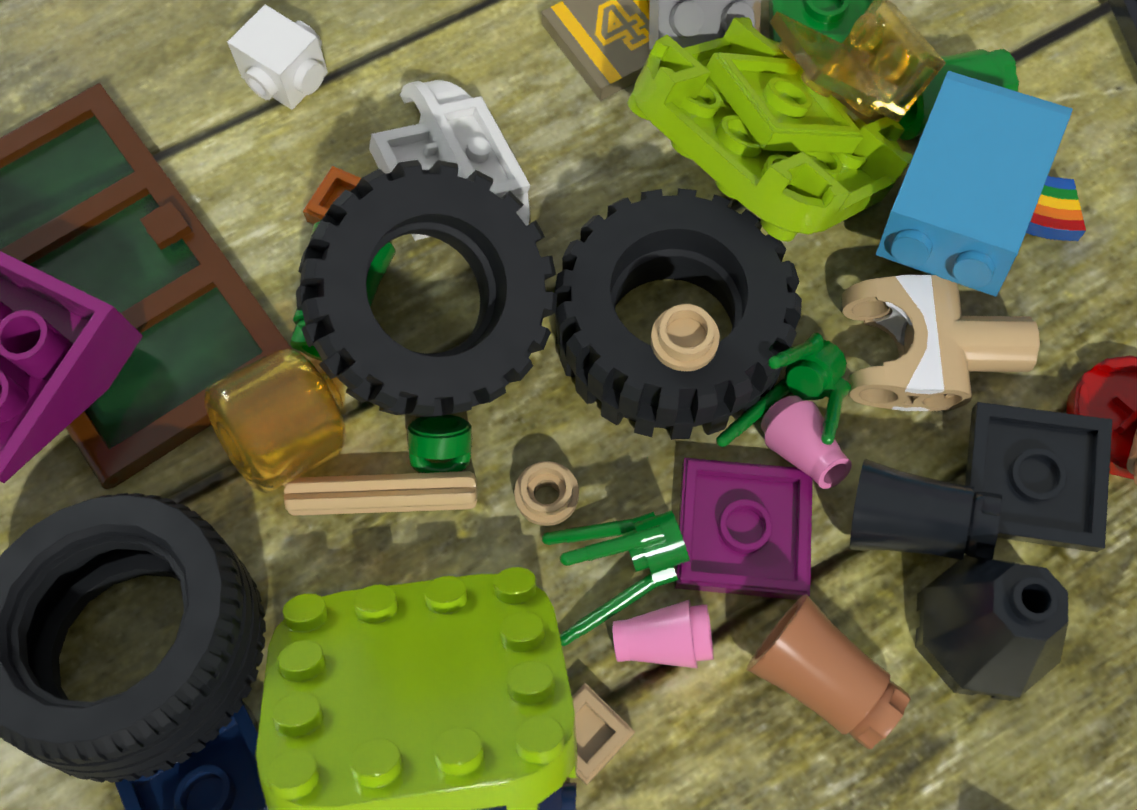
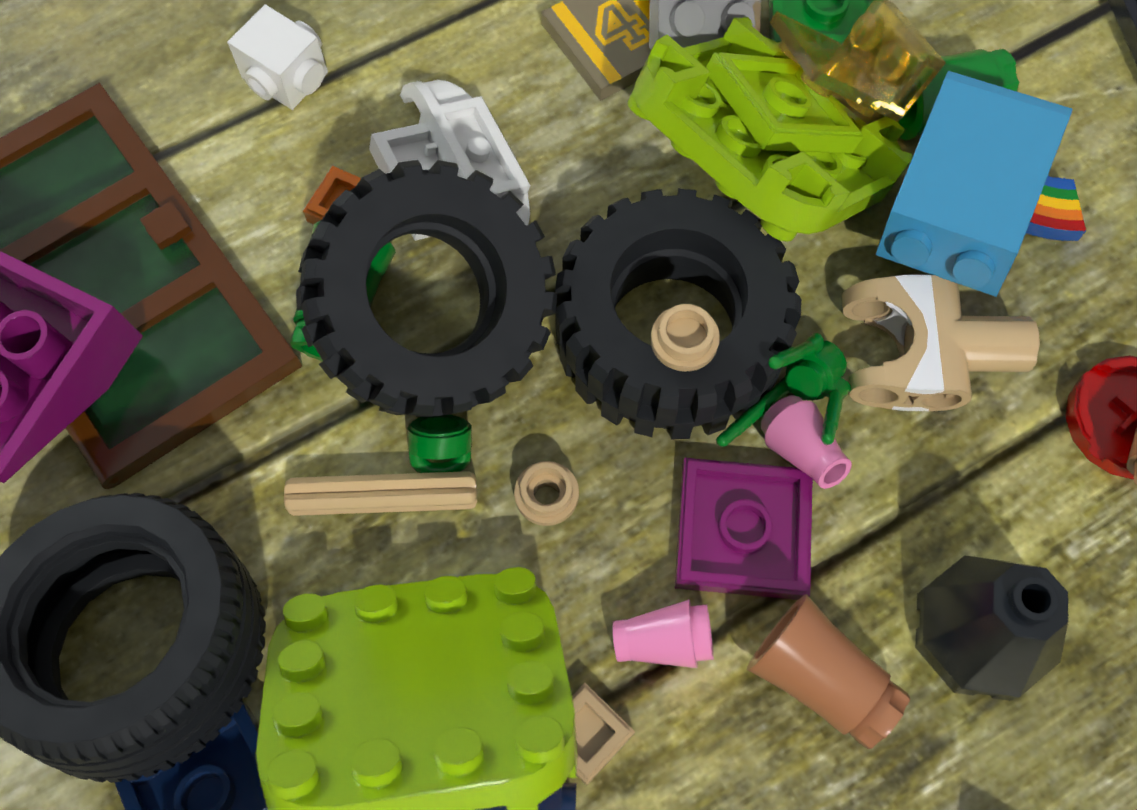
(277, 419): clear yellow head -> none
(652, 544): green plant -> none
(922, 515): black plant -> none
(1046, 469): black plate -> none

